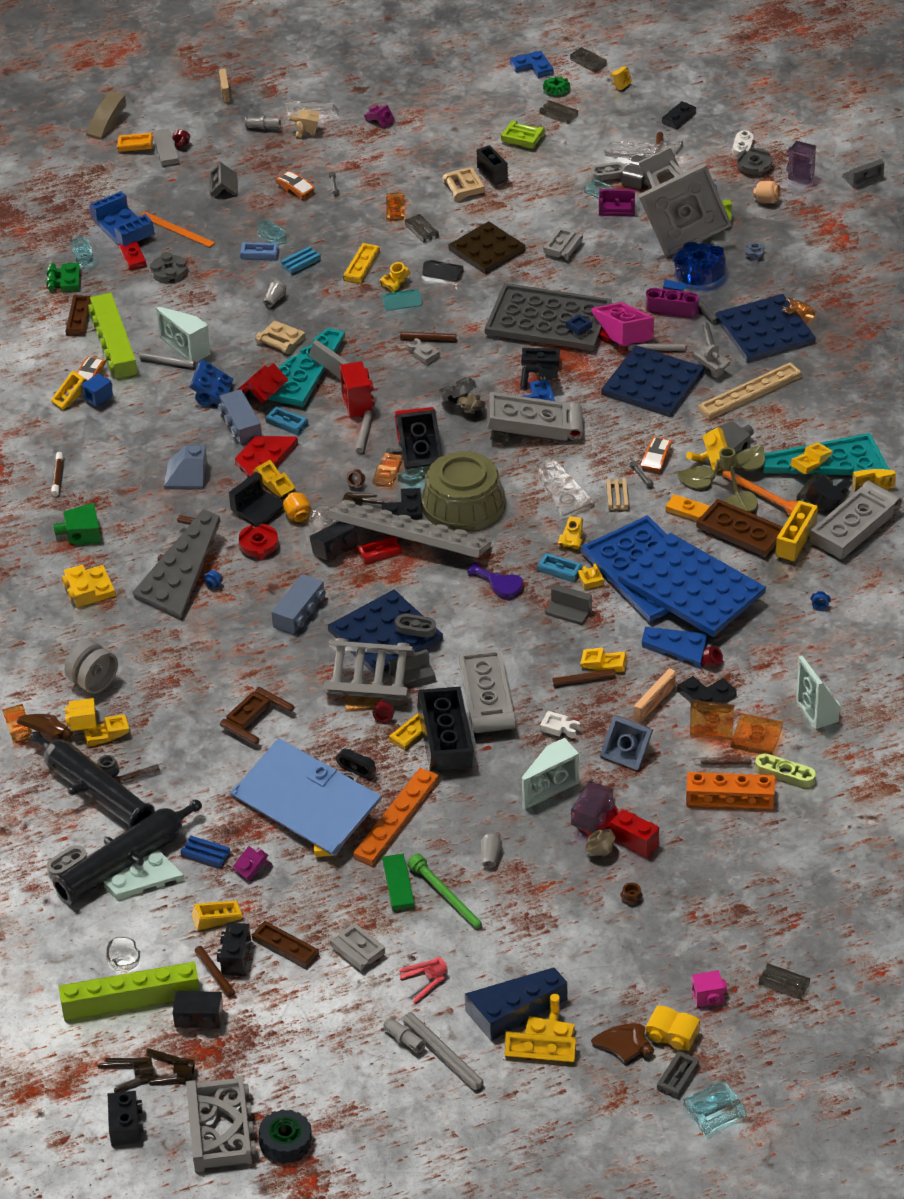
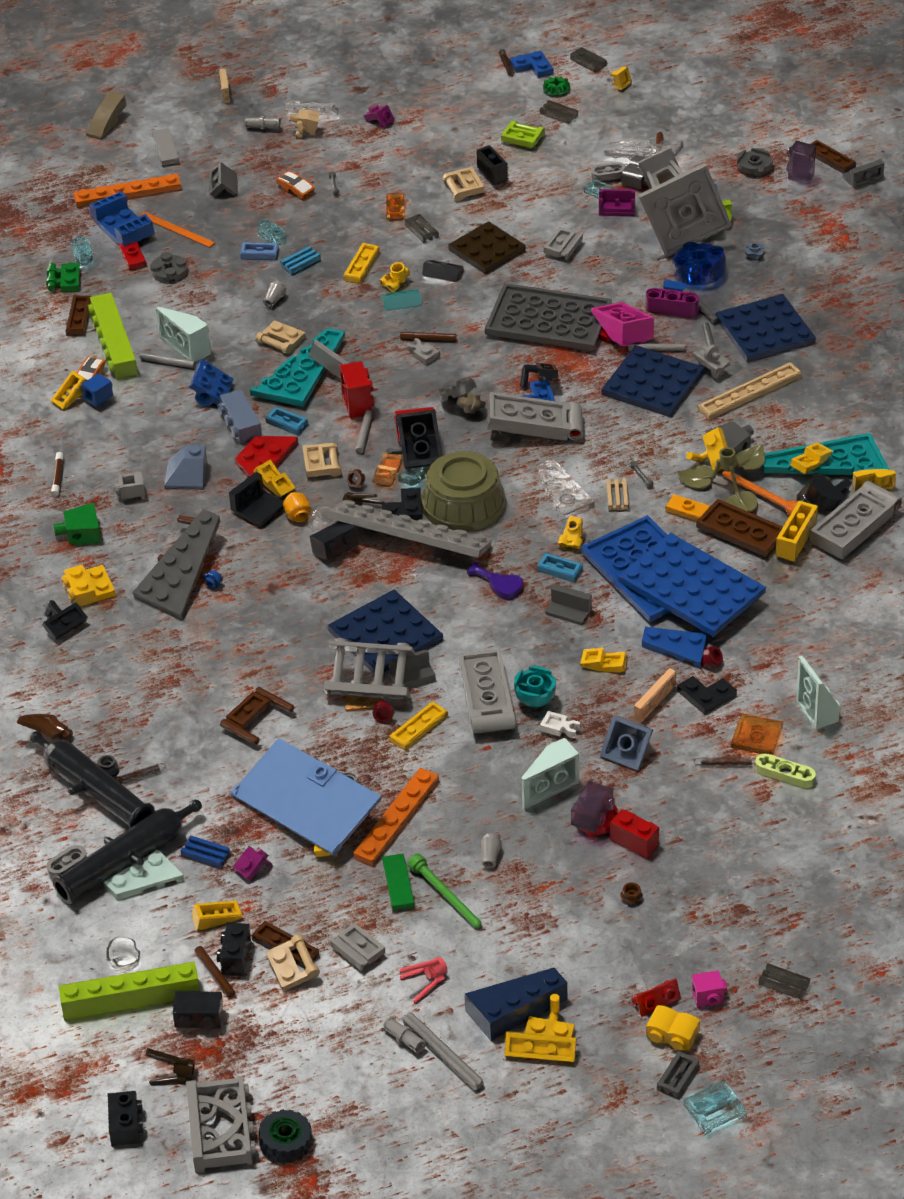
(16, 731): clear orange slope -> none
(63, 620): none -> black plate
(81, 714): yellow brick -> none
(91, 666): light grey wheel -> none
(110, 730): yellow slope -> none
(130, 486): none -> light grey brick
(131, 189): none -> orange plate
(135, 142): light orange plate -> none
(141, 1067): dark brown plant -> none
(180, 137): dark red tile -> none
(250, 543): red plate -> none
(264, 382): red bracket -> none
(285, 965): none -> tan plate
(298, 604): sand blue brick -> none
(315, 462): none -> tan plate
(356, 763): black plate -> none
(379, 550): red tile -> none
(415, 625): dark grey plate -> none
(445, 728): black brick -> none
(508, 62): none -> reddish brown piece
(535, 686): none -> teal cylinder
(540, 355): black plate -> none
(578, 324): dark blue tile -> none
(583, 677): reddish brown bar -> none
(590, 577): yellow tile -> none
(600, 843): dark tan plate -> none
(624, 1041): reddish brown arm -> none
(656, 454): slope -> none
(659, 995): none -> red hinge
(678, 115): black plate -> none
(712, 719): clear orange plate -> none
(730, 790): orange brick -> none
(742, 142): white plate -> none
(767, 192): light nougat head -> none
(799, 307): clear orange plate -> none
(820, 604): blue plate -> none
(833, 158): none -> reddish brown tile

